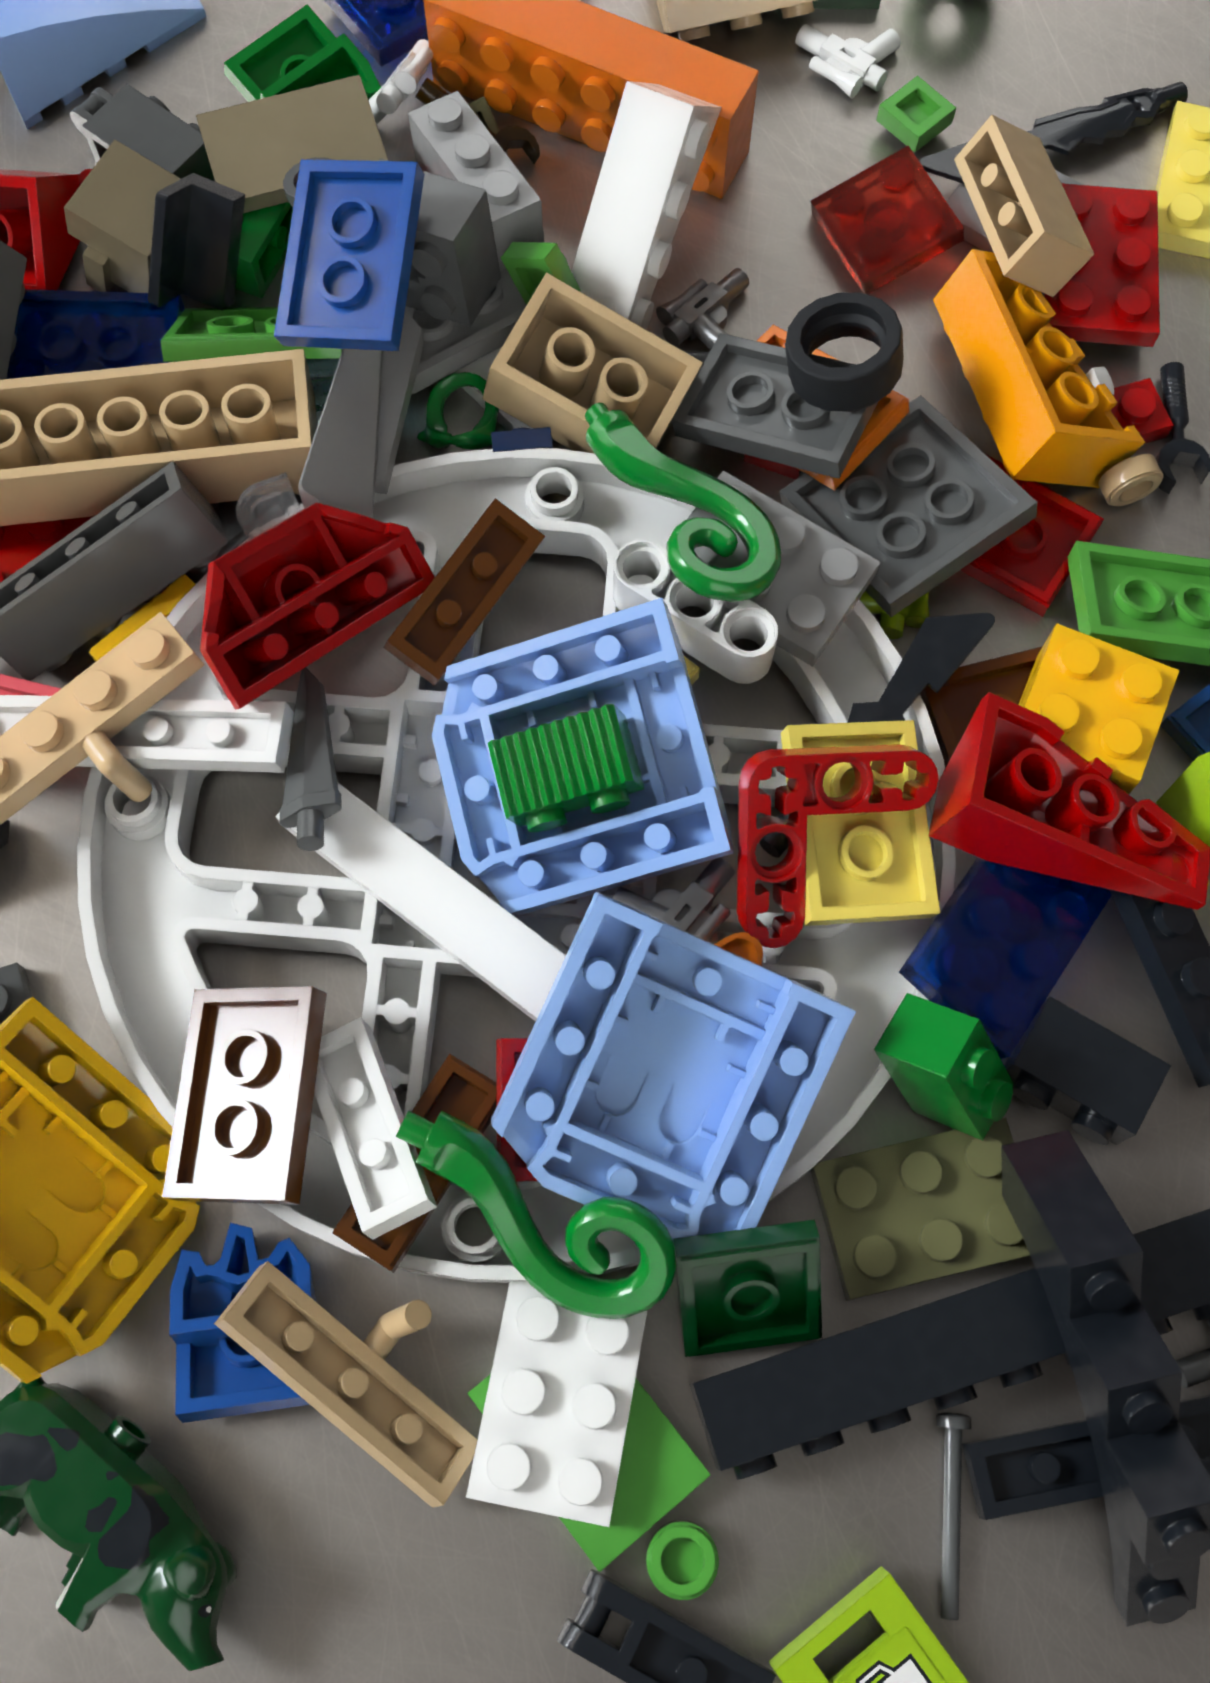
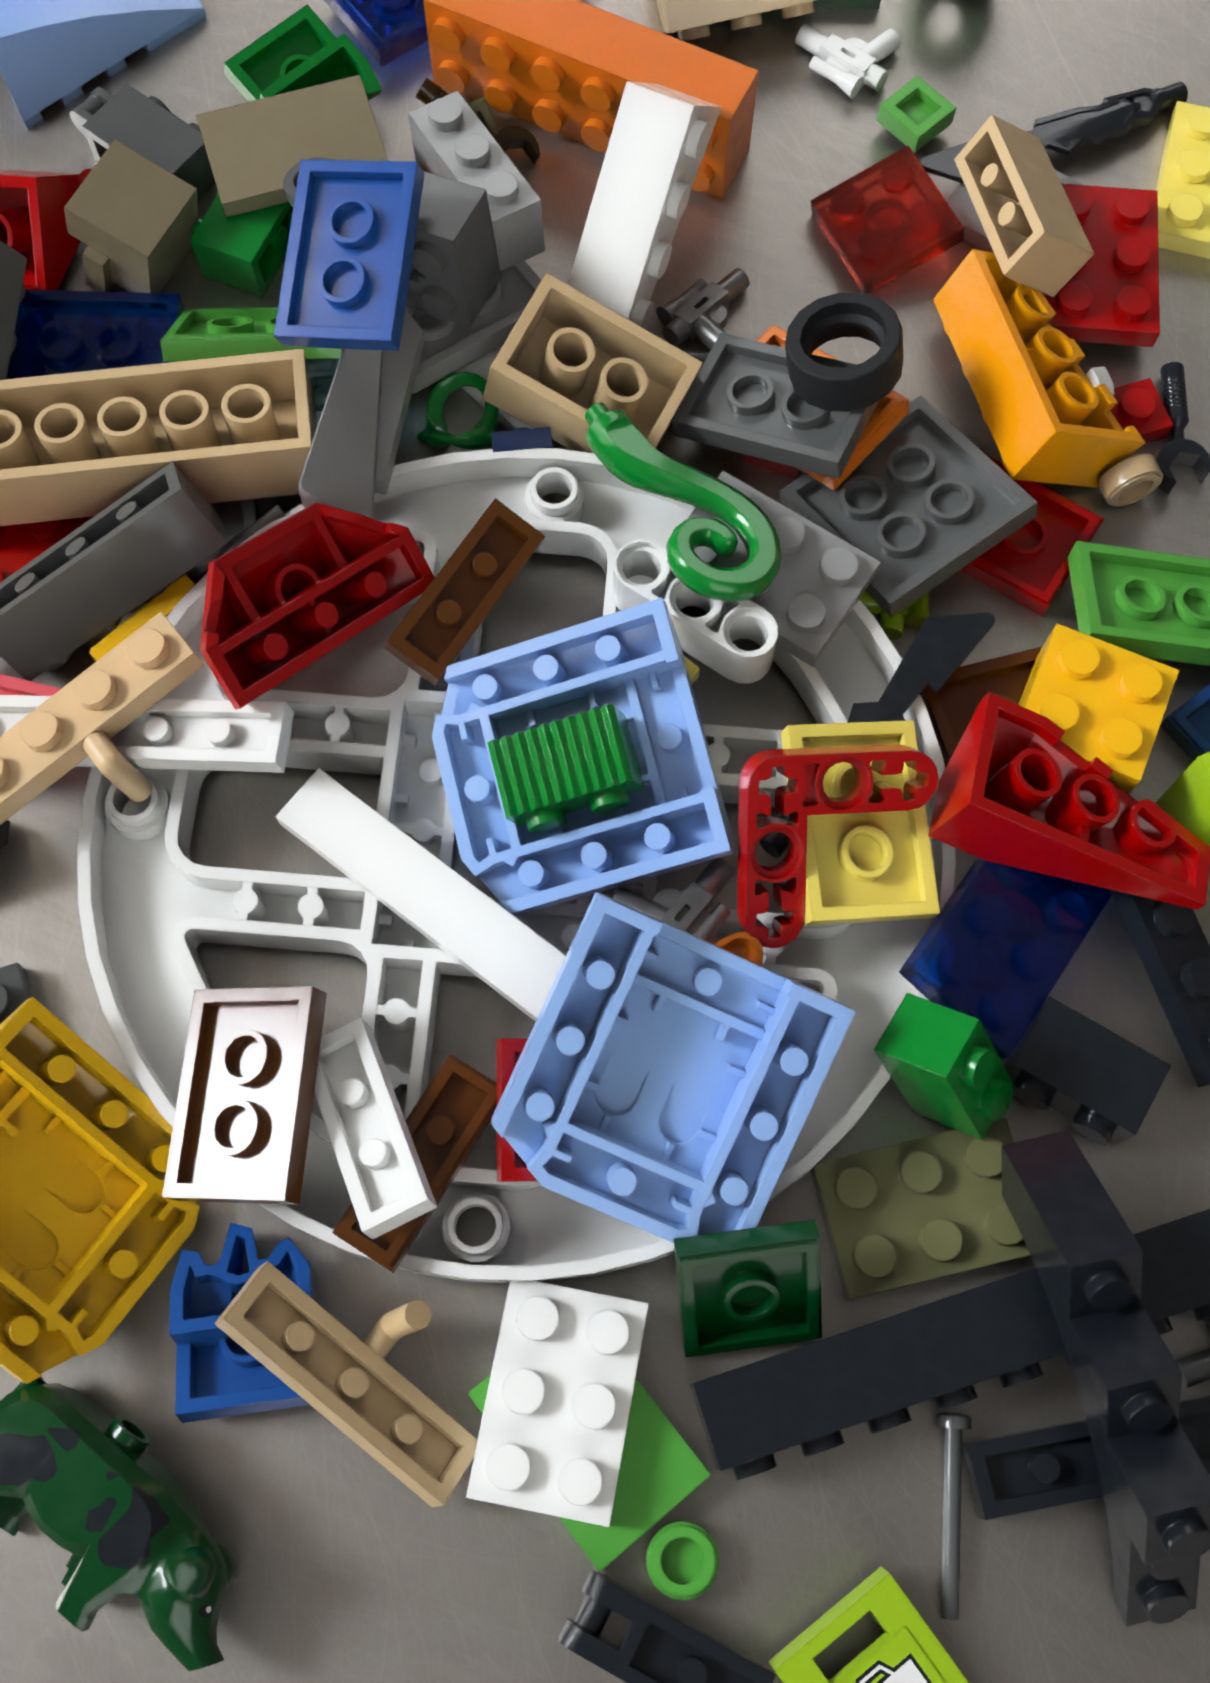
(196, 242): black panel -> none
(266, 505): clear tile -> none
(311, 775): dark grey bar -> none
(402, 81): white piece -> none
(479, 1168): green plant -> none
(529, 263): bright green plate -> none

